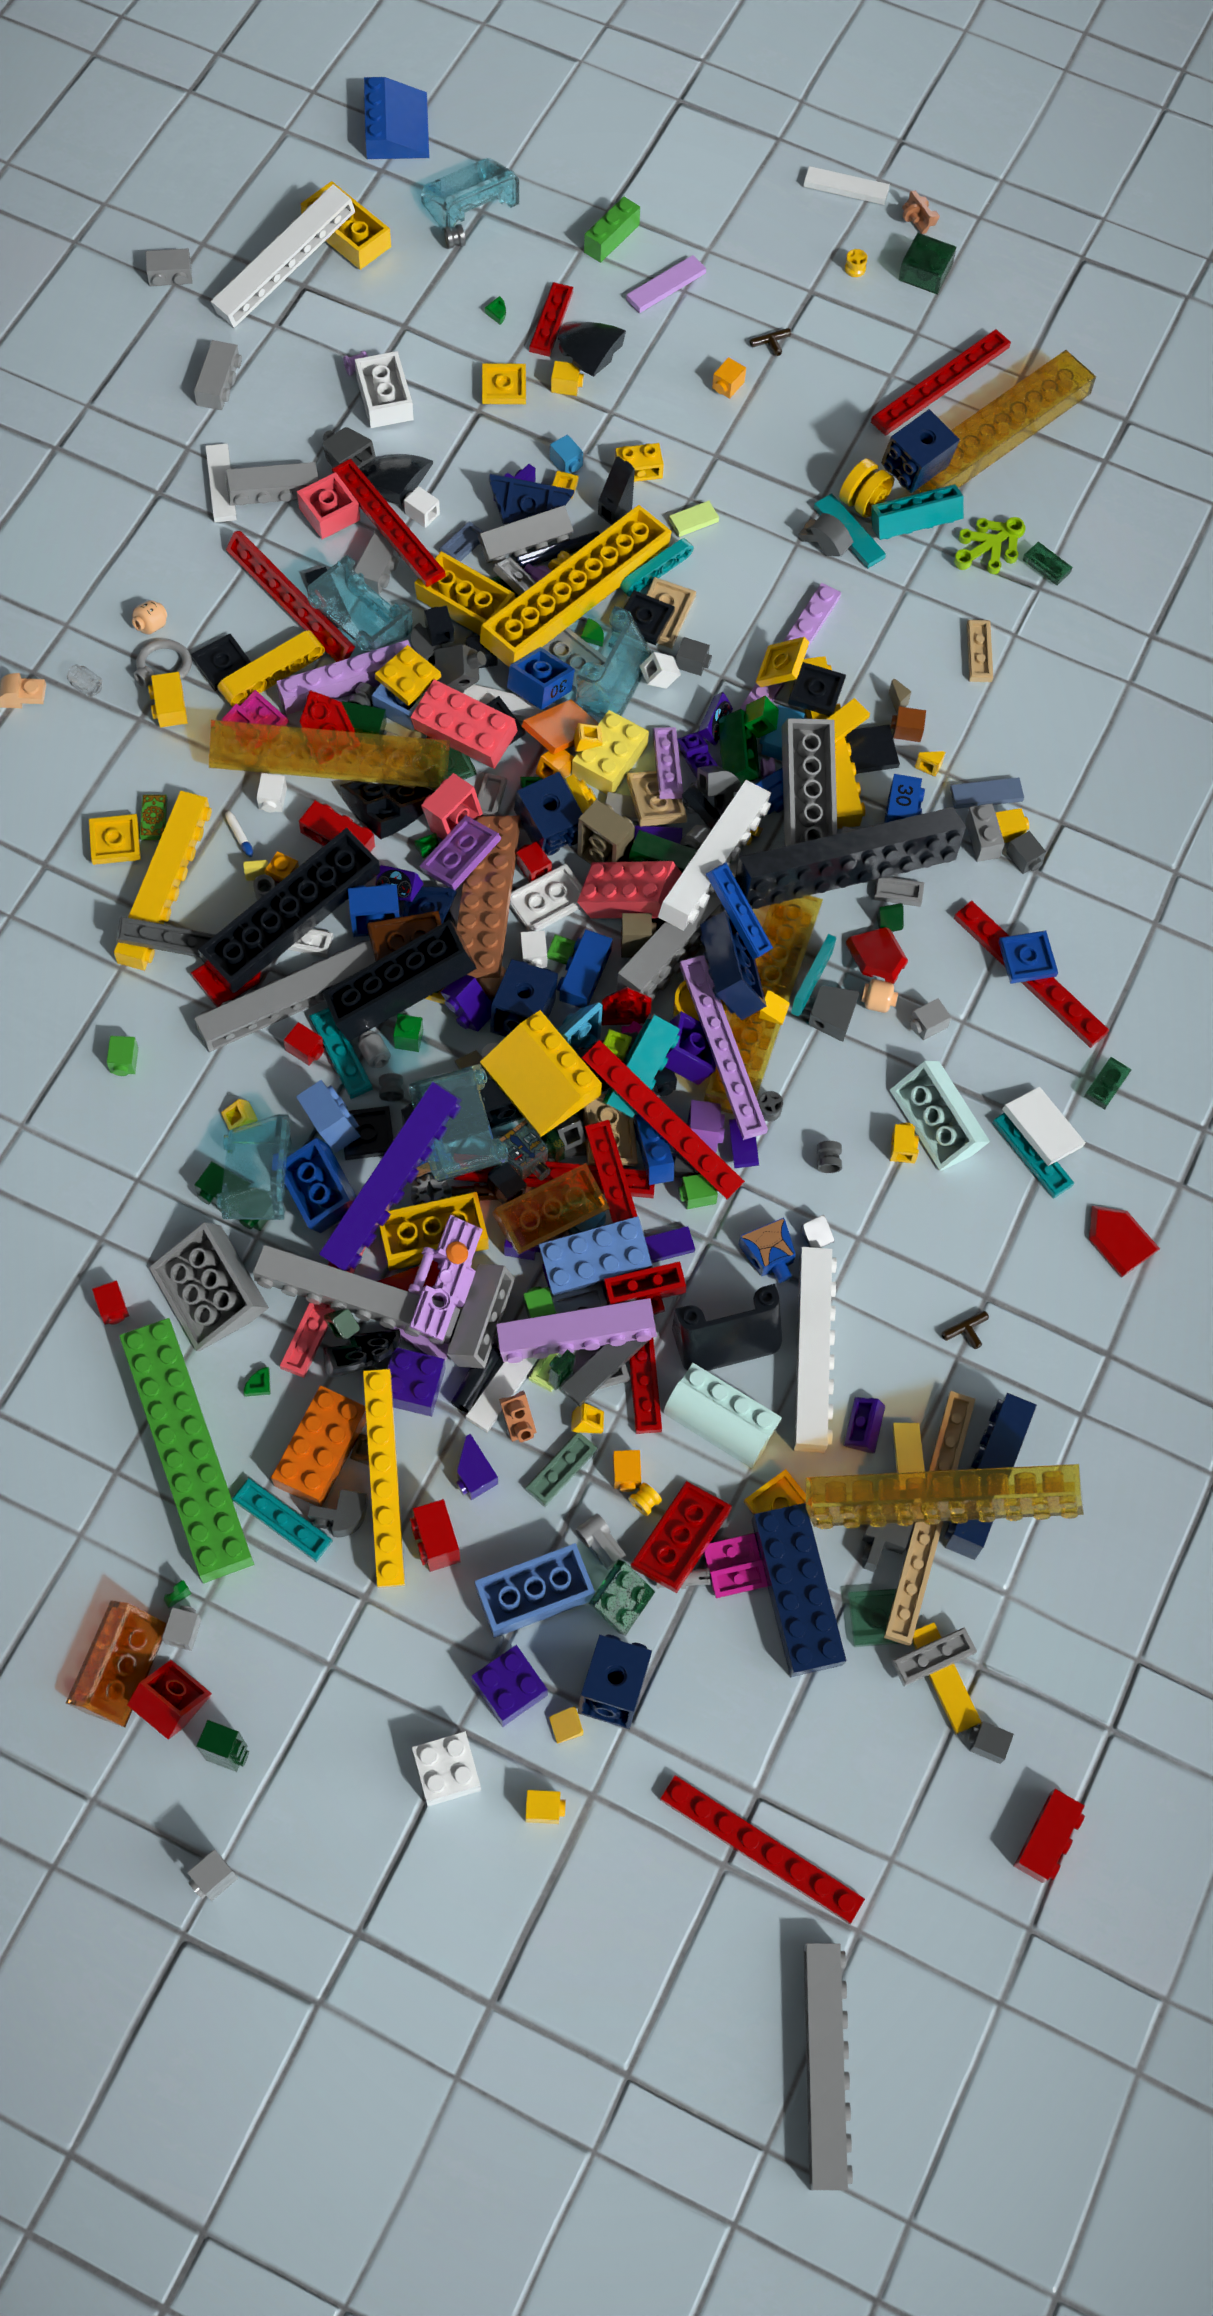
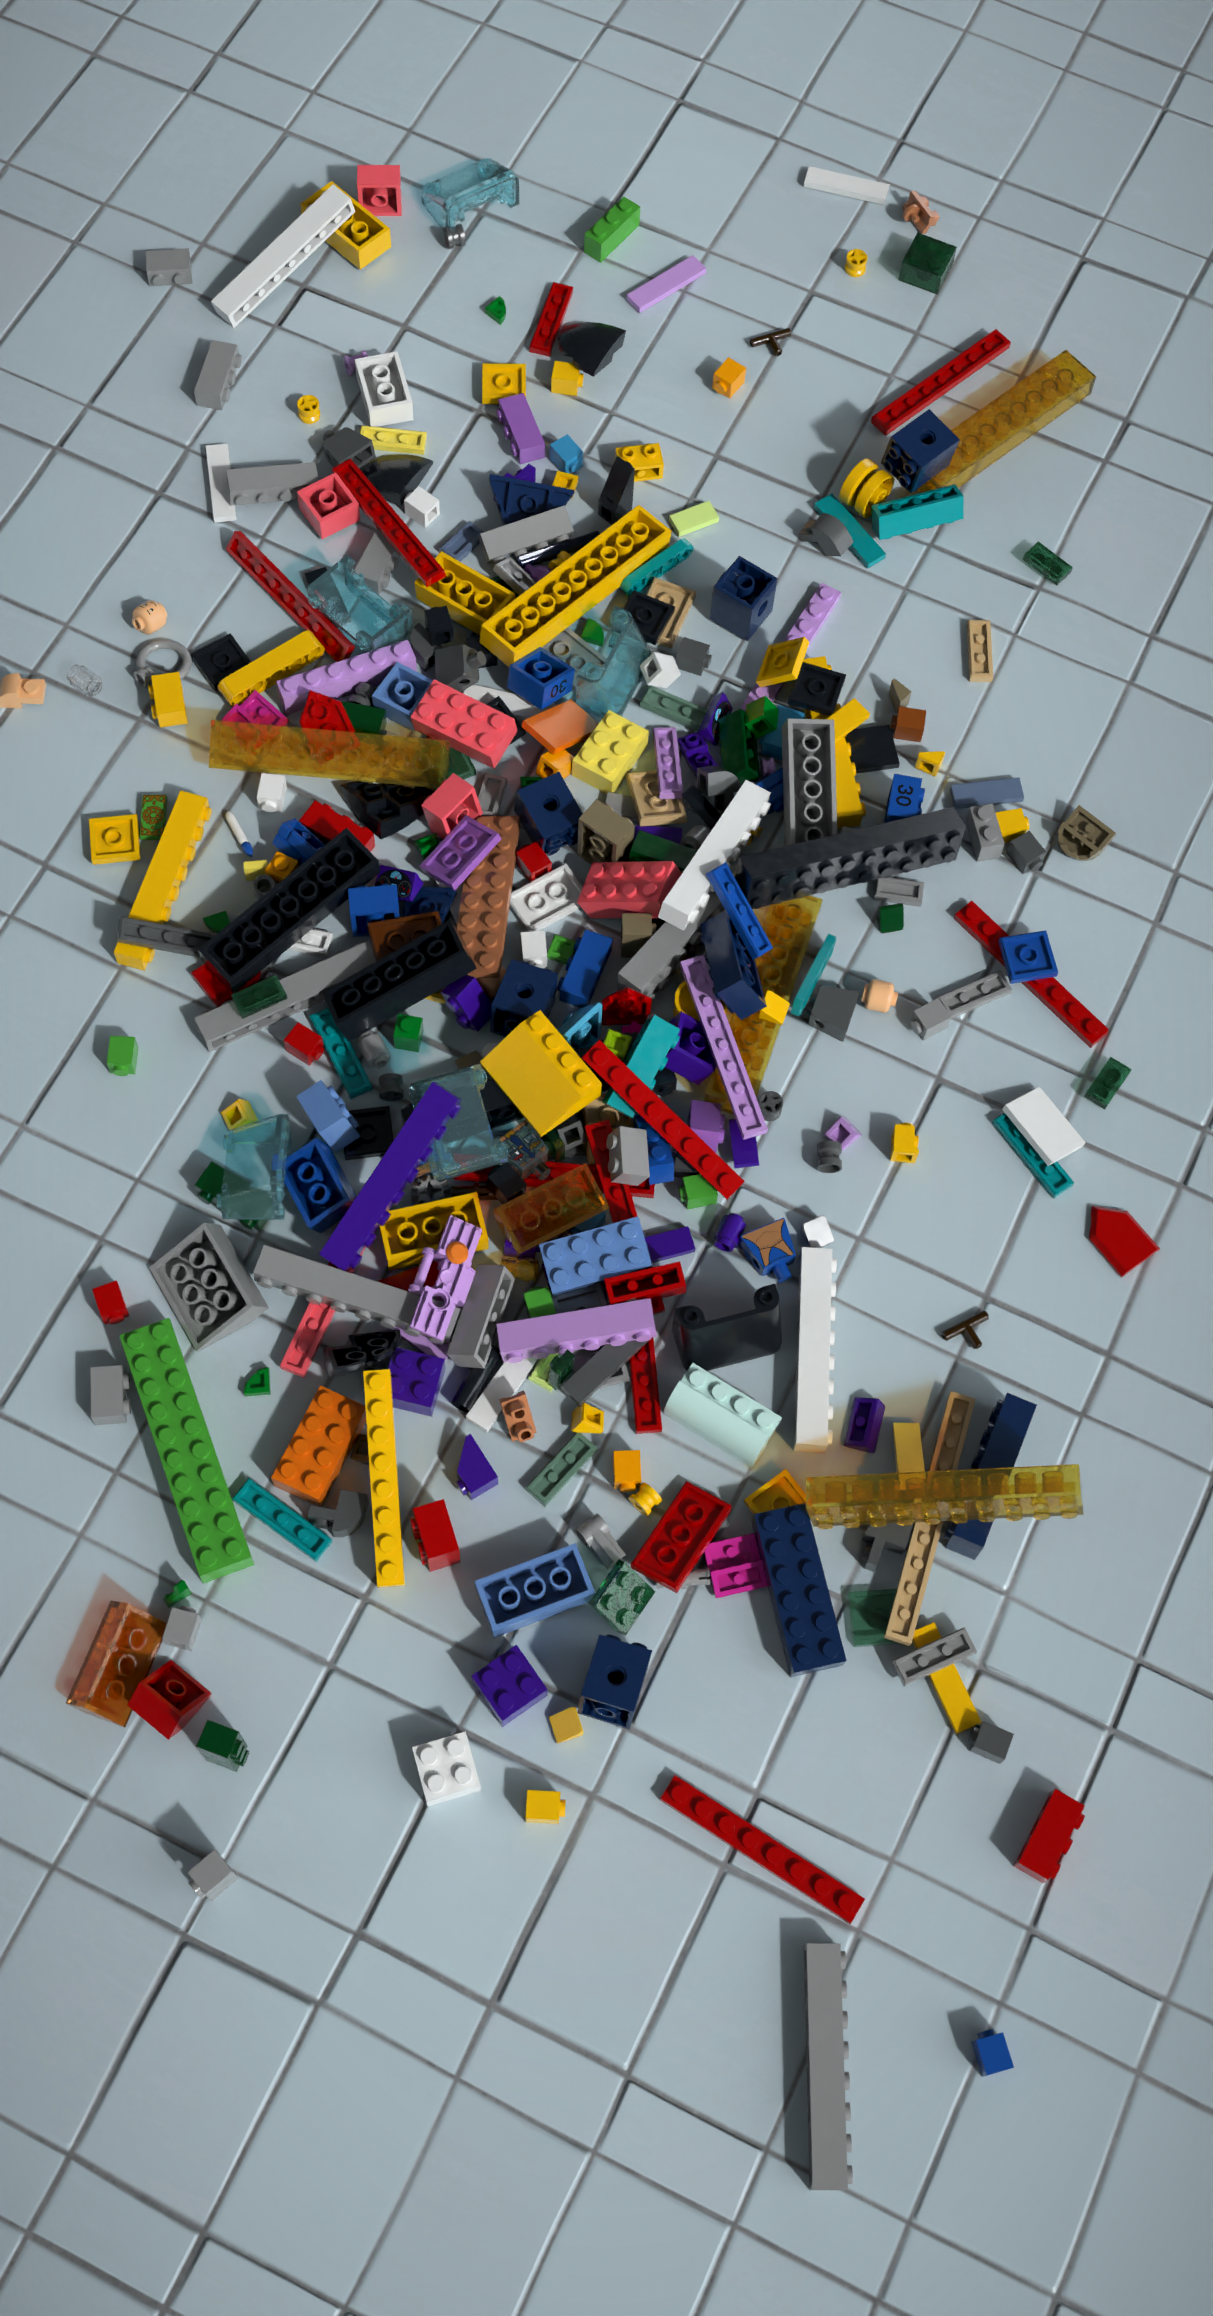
(109, 1395): none -> light grey brick
(216, 921): none -> green tile
(259, 996): none -> clear green plate
(296, 841): none -> blue brick
(311, 404): none -> yellow wheel
(342, 1323): dark green slope -> none
(380, 189): none -> coral brick
(395, 120): blue slope -> none
(396, 439): none -> light yellow tile
(407, 675): yellow plate -> none
(521, 428): none -> medium lavender brick
(522, 1268): none -> clear yellow cone
(583, 795): yellow plate -> none
(587, 737): yellow slope -> none
(628, 1155): none -> light grey brick
(673, 708): none -> sand green tile
(729, 1232): none -> dark purple brick
(743, 598): none -> dark blue brick
(843, 1132): none -> lavender slope
(877, 954): red tile -> none
(939, 1114): light aqua slope -> none
(975, 994): none -> light grey tile
(990, 541): lime plant -> none
(992, 2052): none -> blue brick
(1084, 835): none -> dark tan slope

